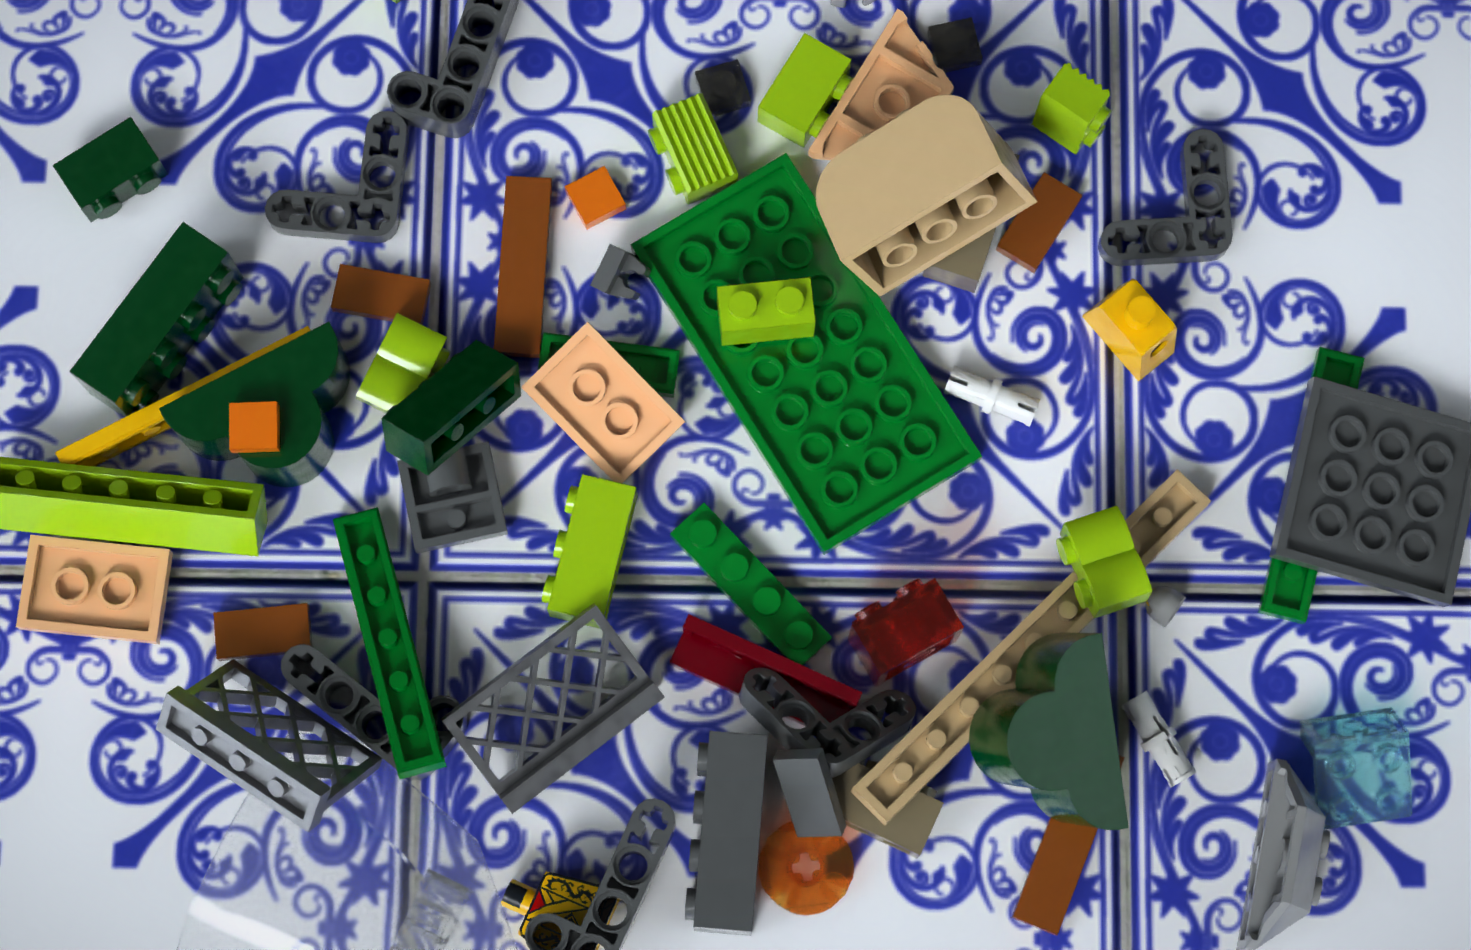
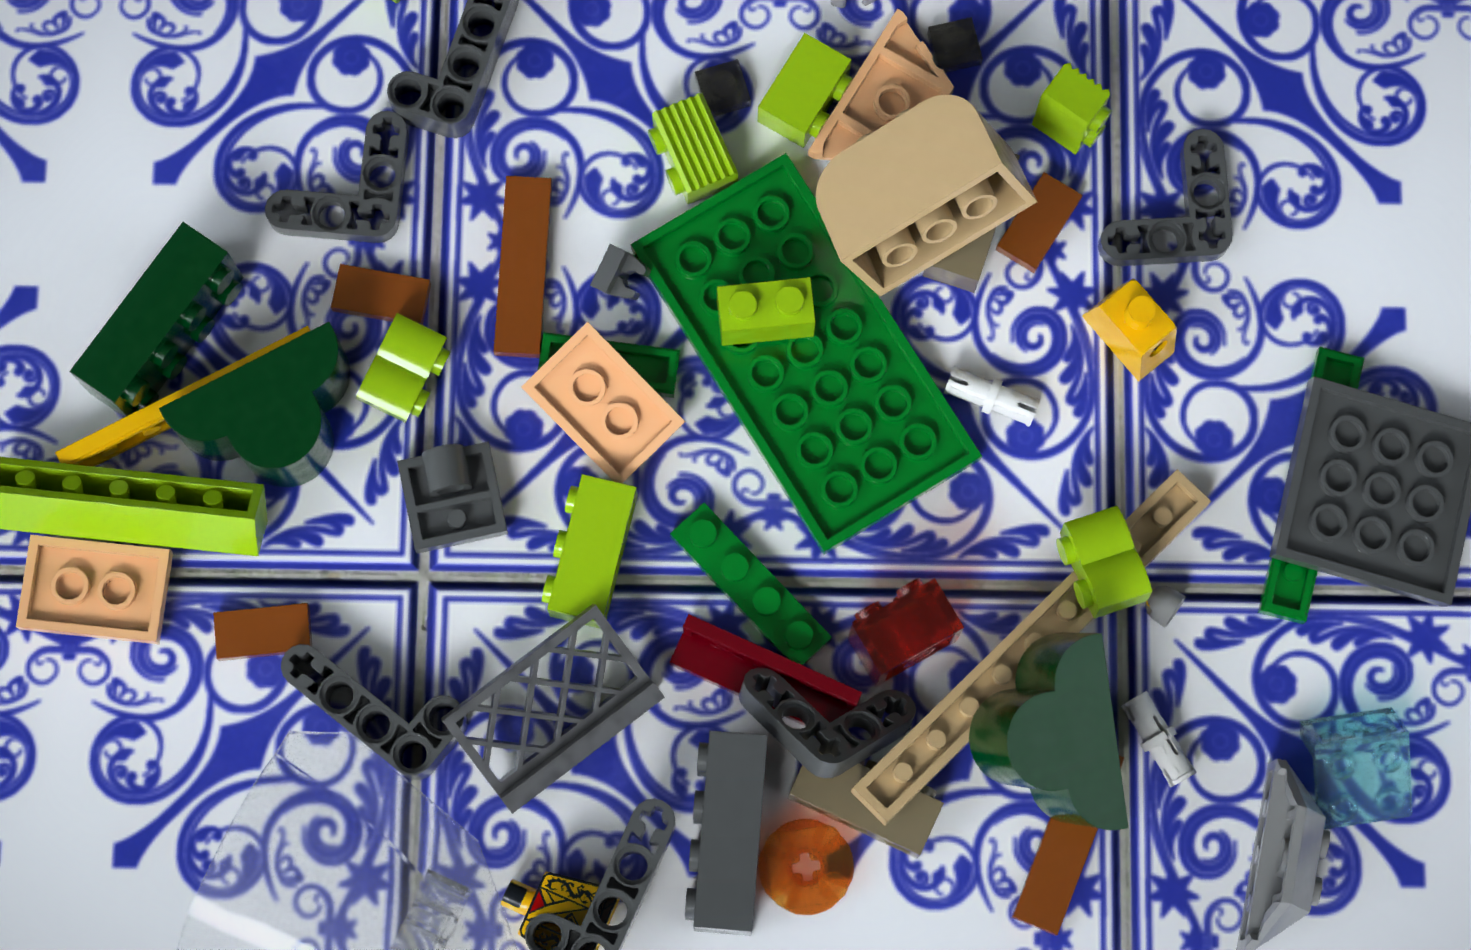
(111, 170): dark green brick -> none
(254, 427): orange tile -> none
(256, 760): flat silver fence -> none
(389, 644): green tile -> none
(451, 407): dark green brick -> none
(595, 197): orange tile -> none
(809, 792): dark grey tile -> none

